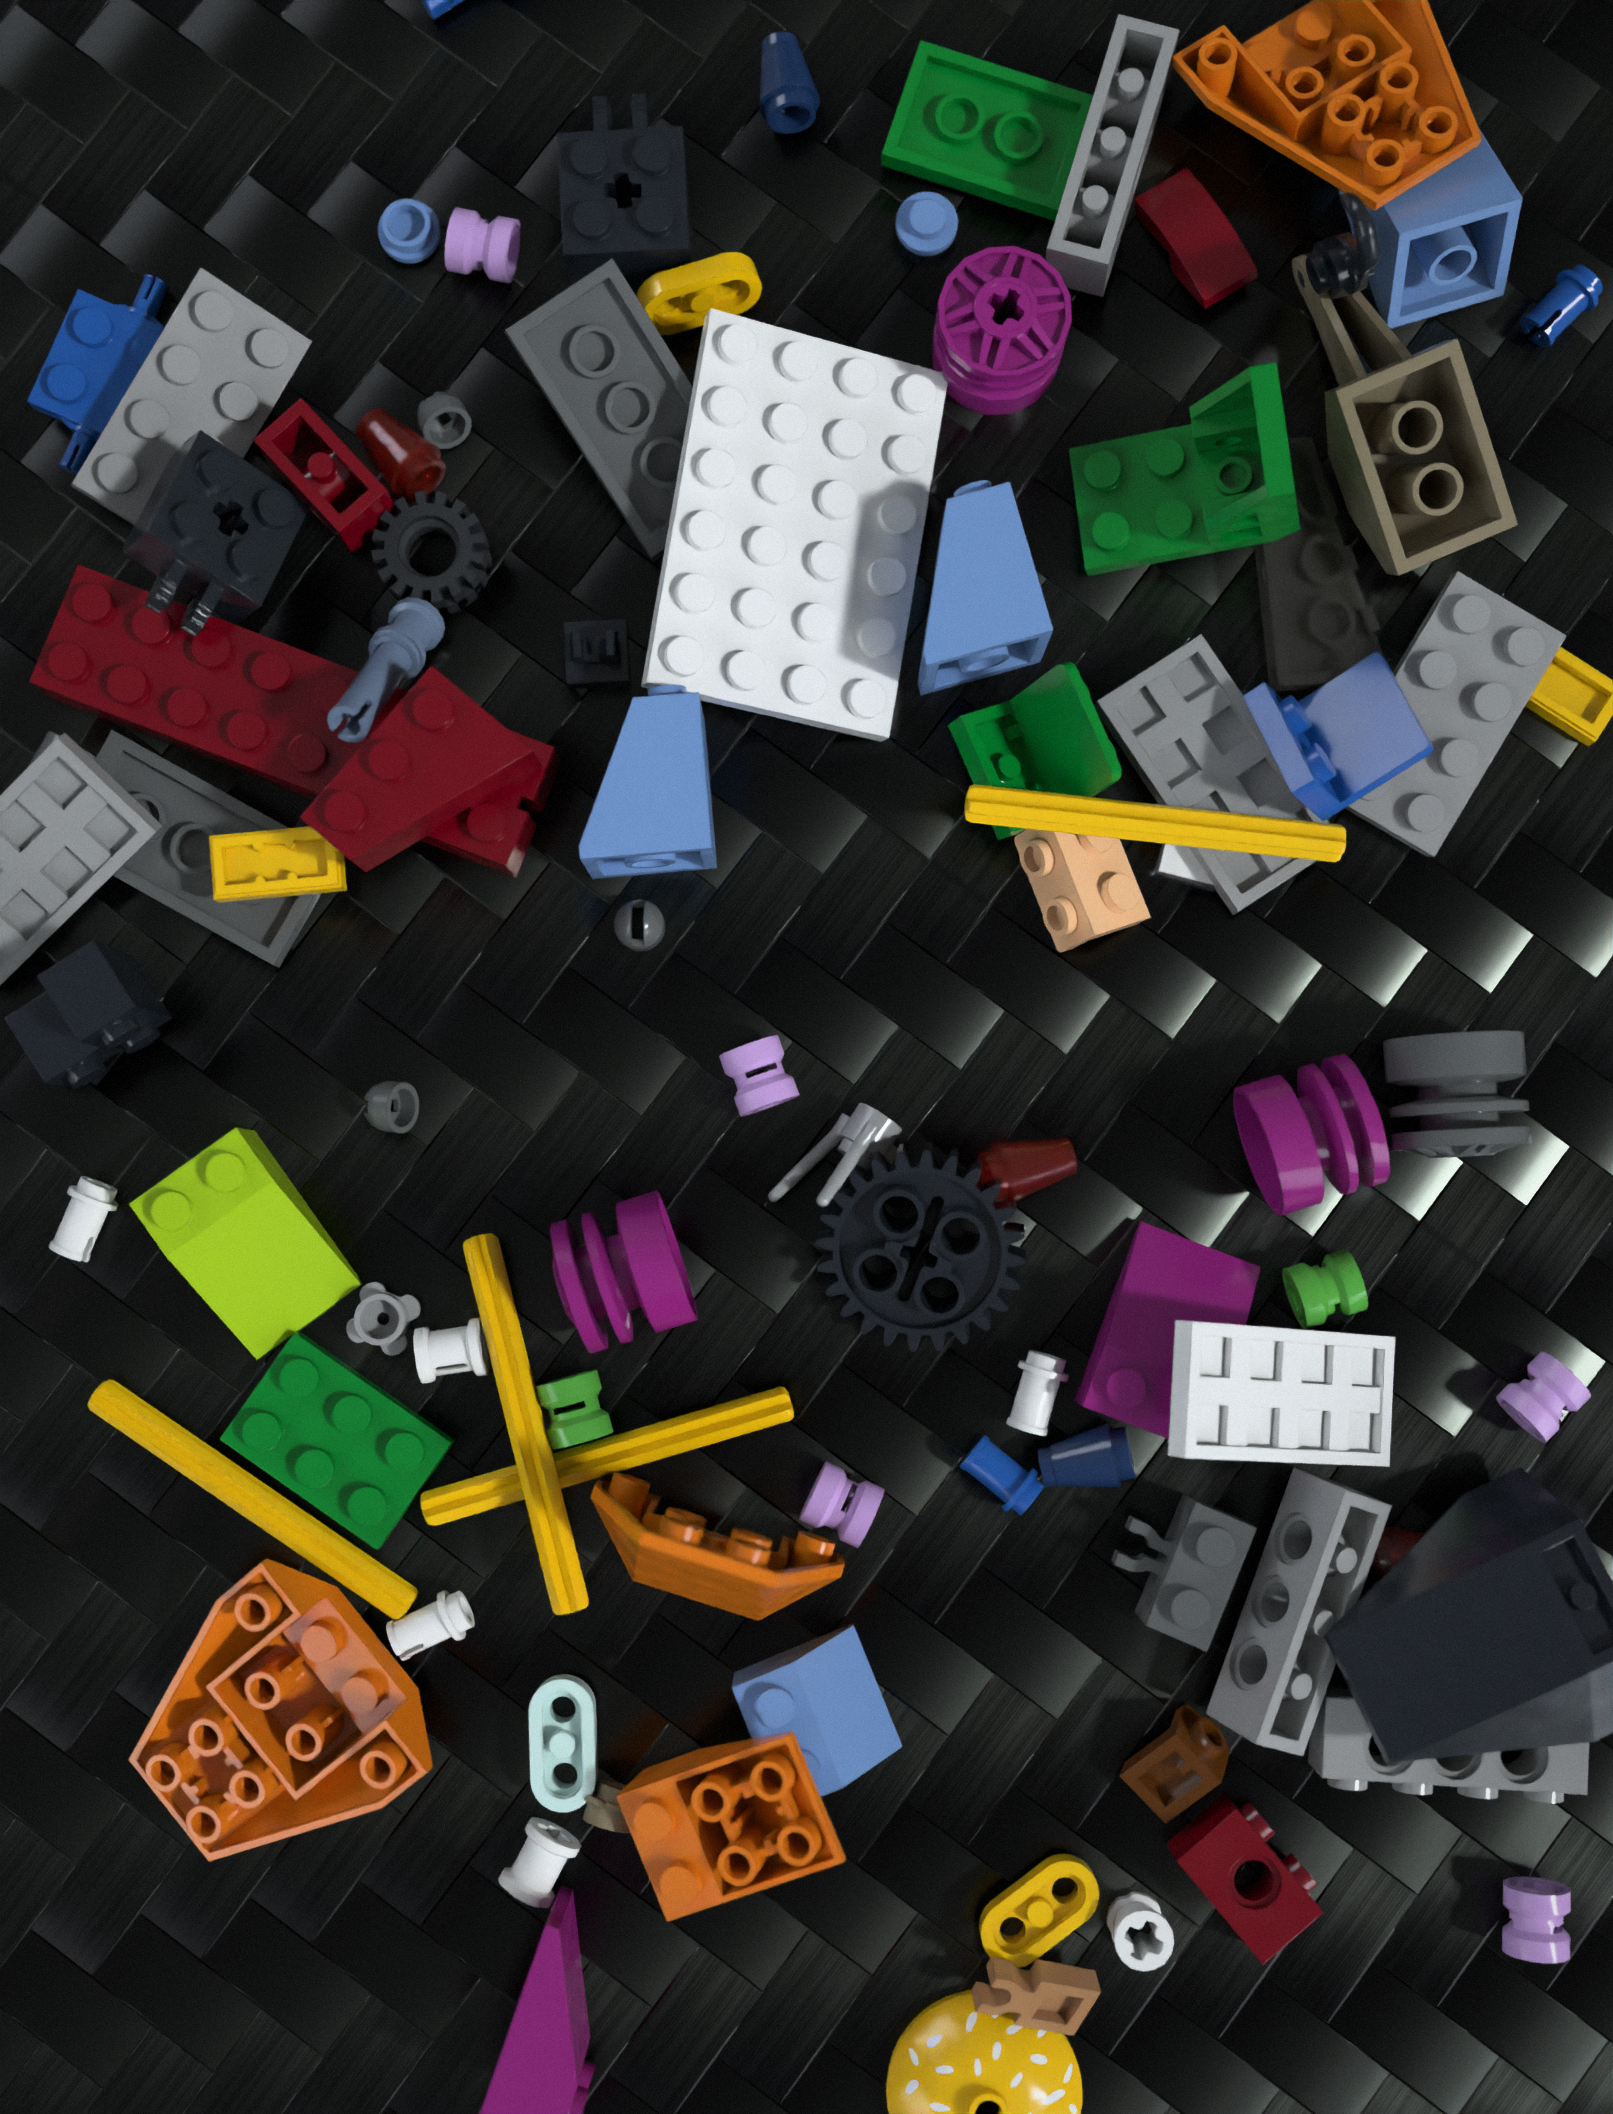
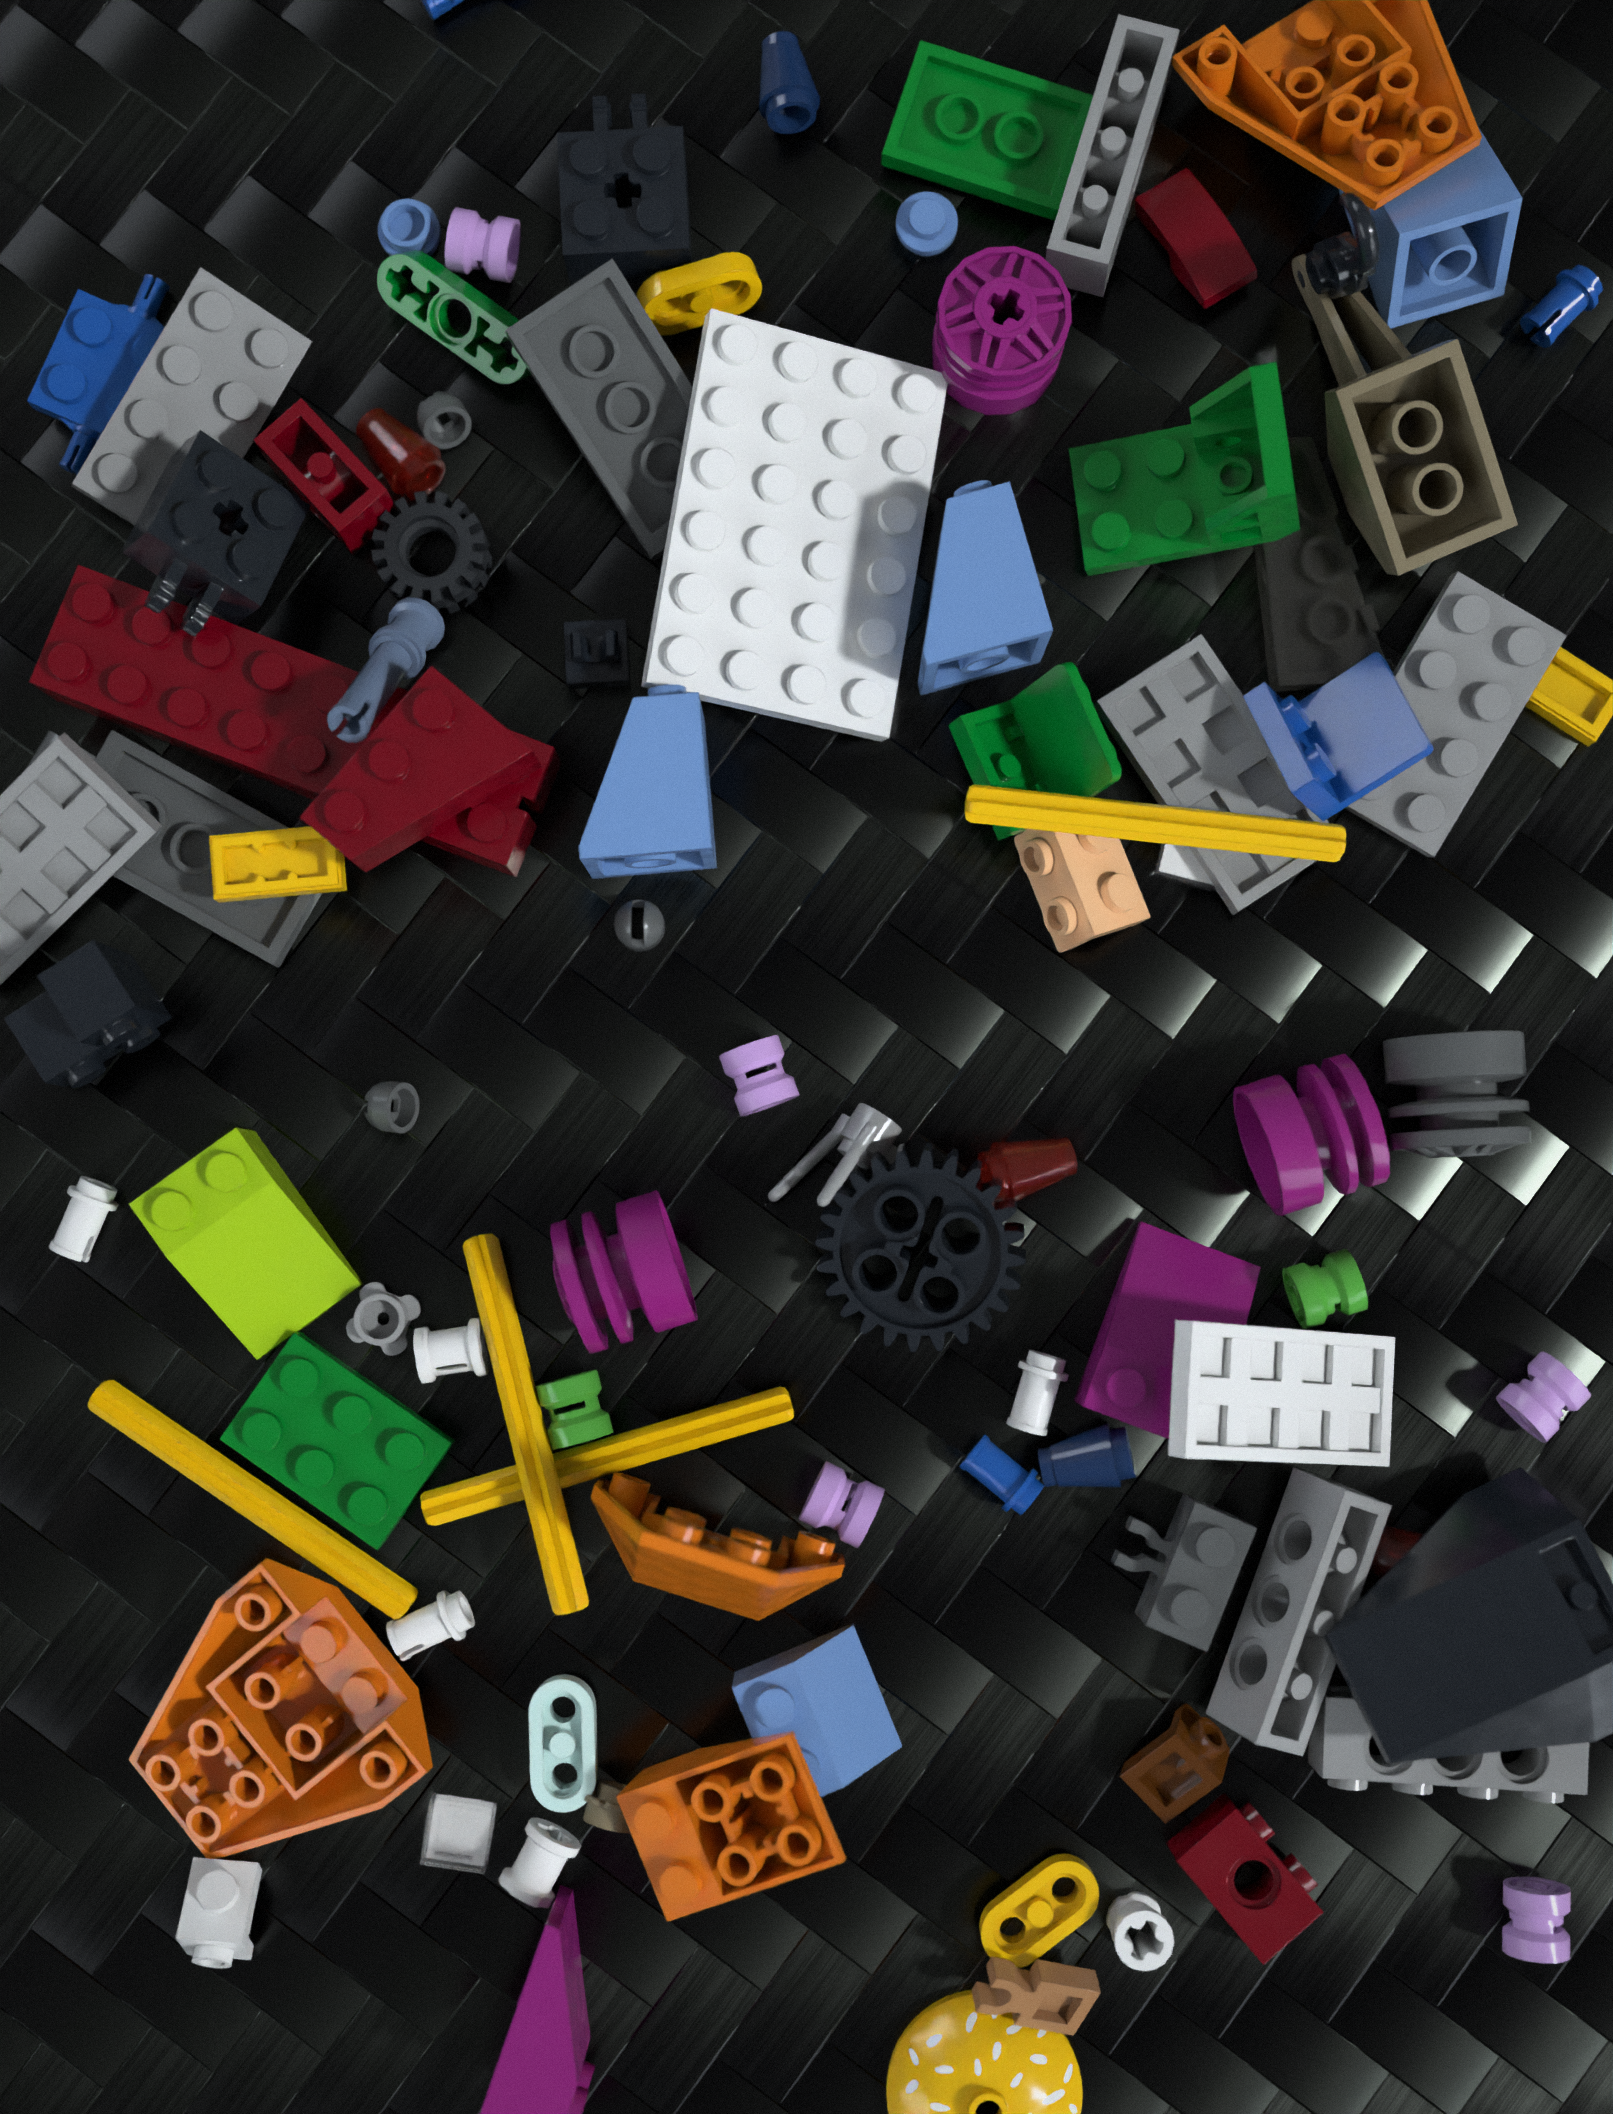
(219, 1911): none -> white bracket
(431, 313): none -> green beam
(458, 1833): none -> clear tile

